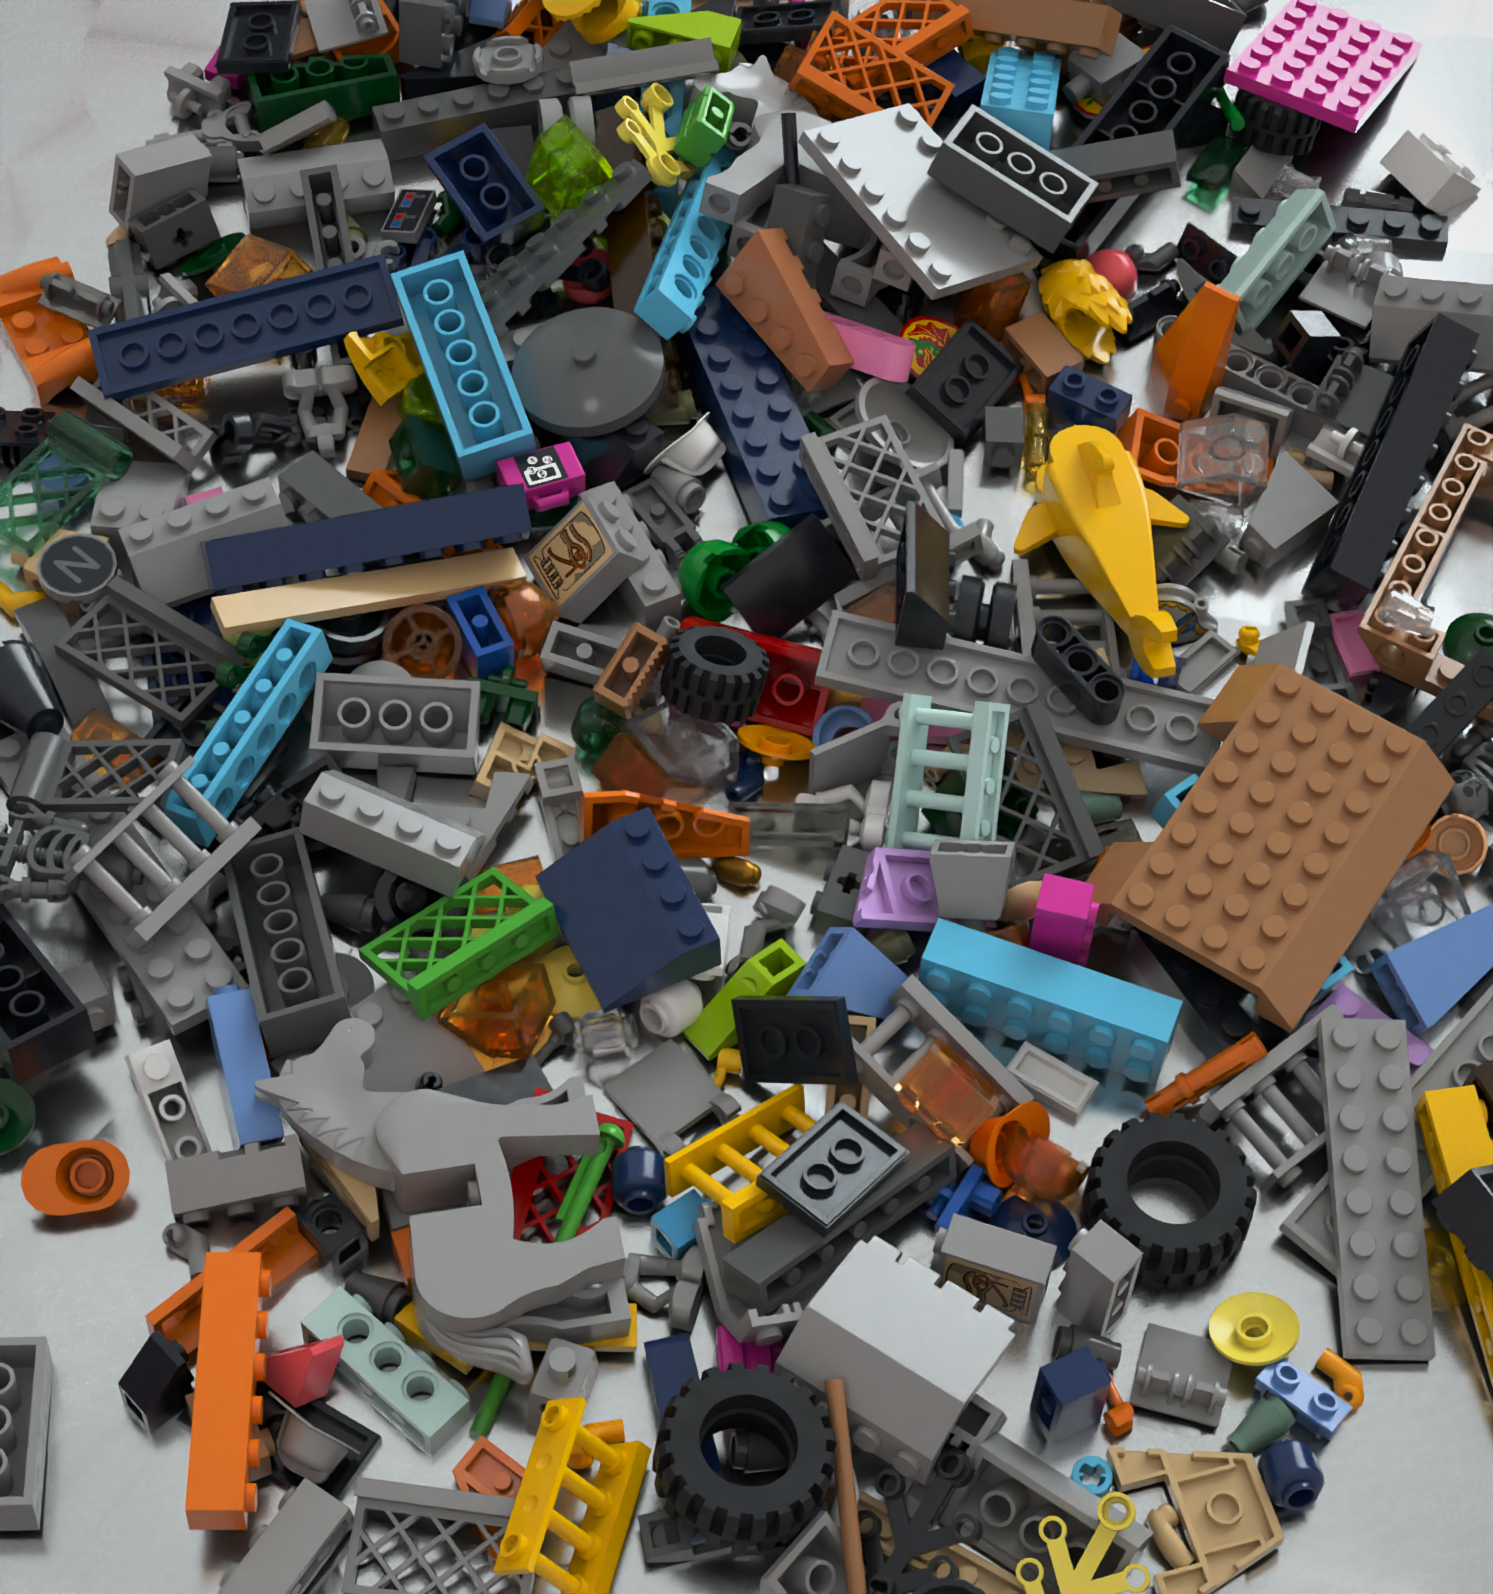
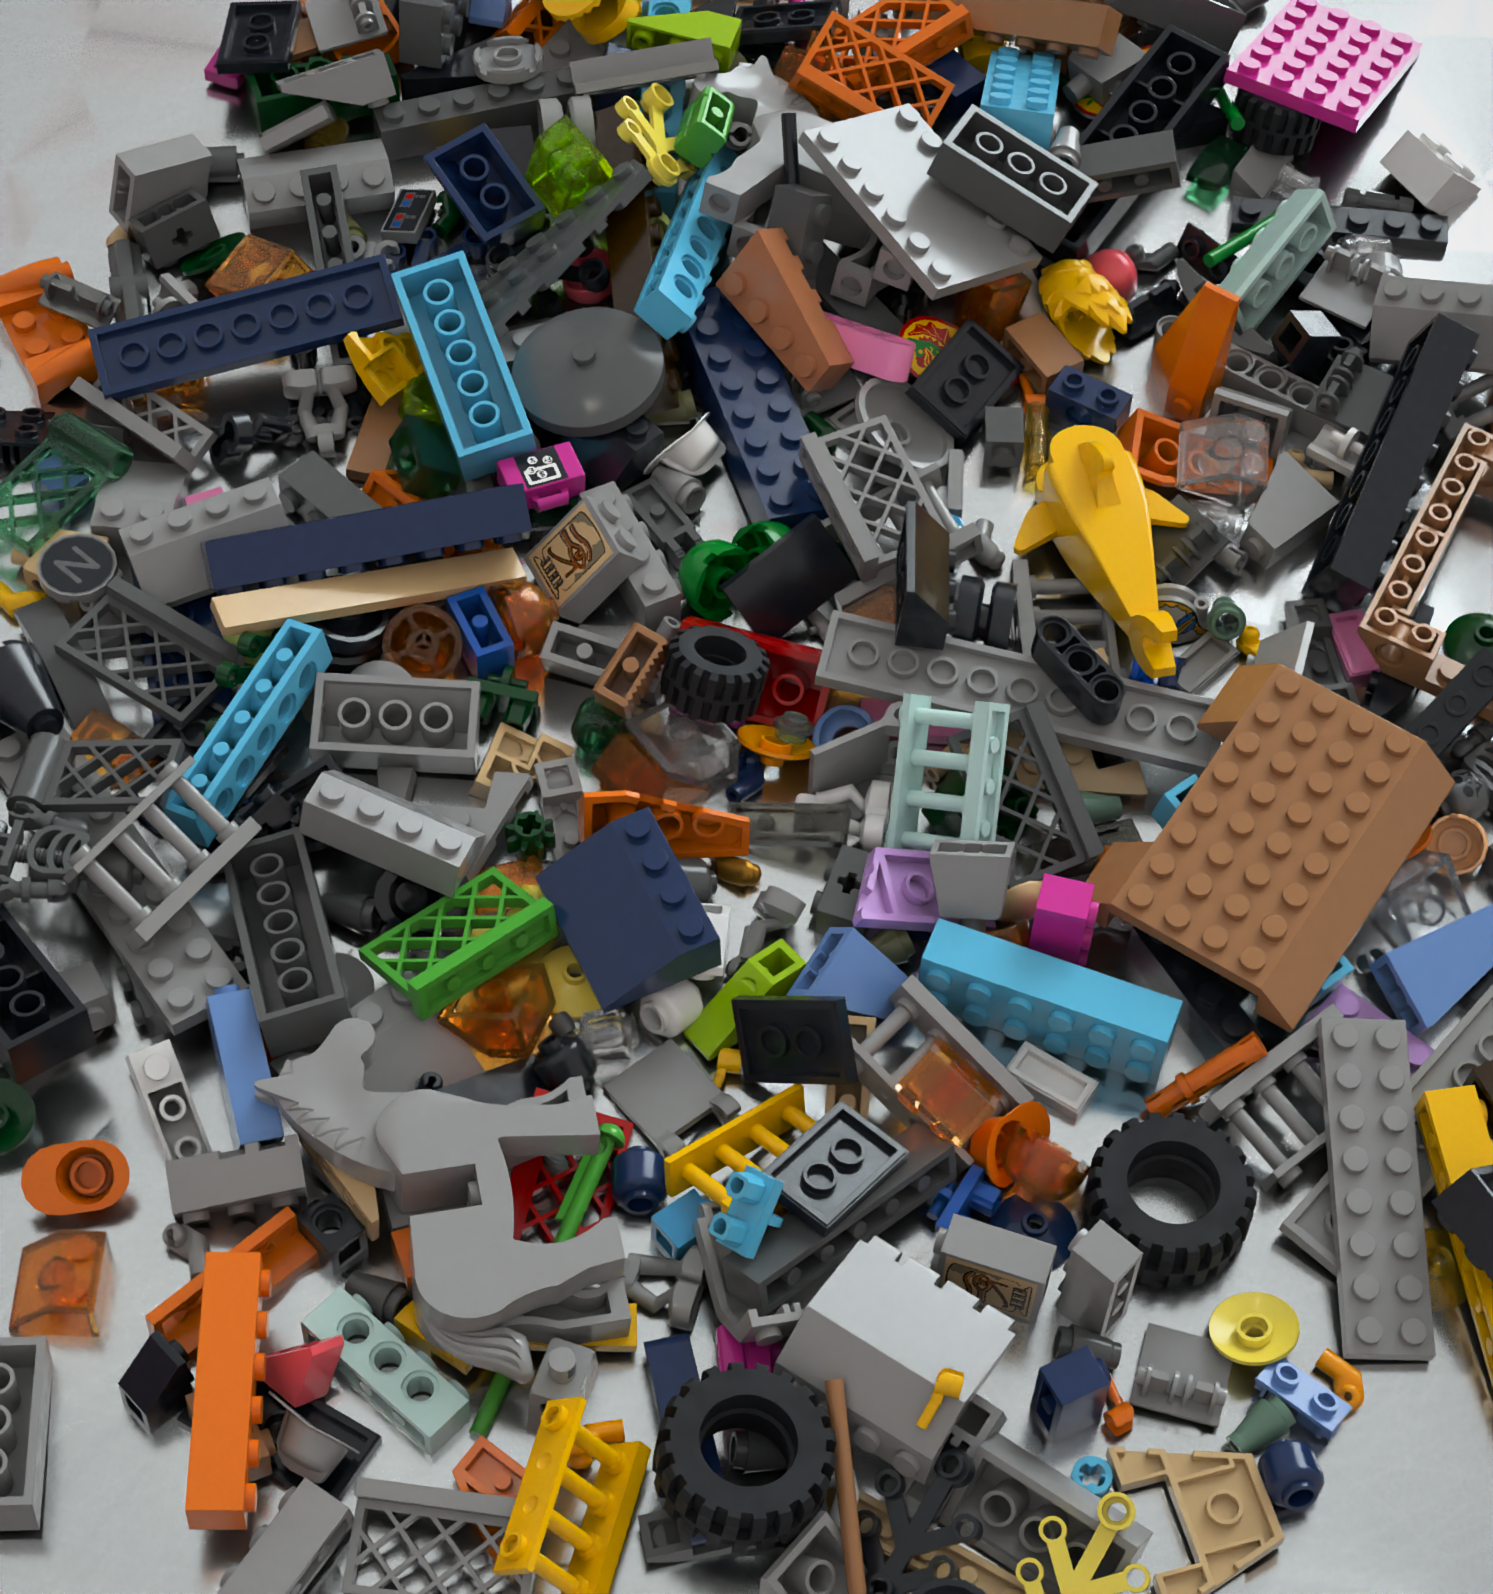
(62, 1285): none -> clear orange slope
(192, 93): light grey hips -> none
(203, 899): light grey arm -> none
(215, 129): light grey piece -> none
(352, 80): none -> light grey slope
(530, 835): none -> dark green gear
(563, 1059): none -> black head
(749, 1212): none -> medium azure hips
(793, 727): none -> clear light blue plate
(948, 1383): none -> yellow hand
(1067, 146): none -> light grey cone
(1167, 1540): tan arm -> none
(1225, 625): none -> sand green cone
(1235, 244): none -> green bar
(1408, 614): clear cone -> none

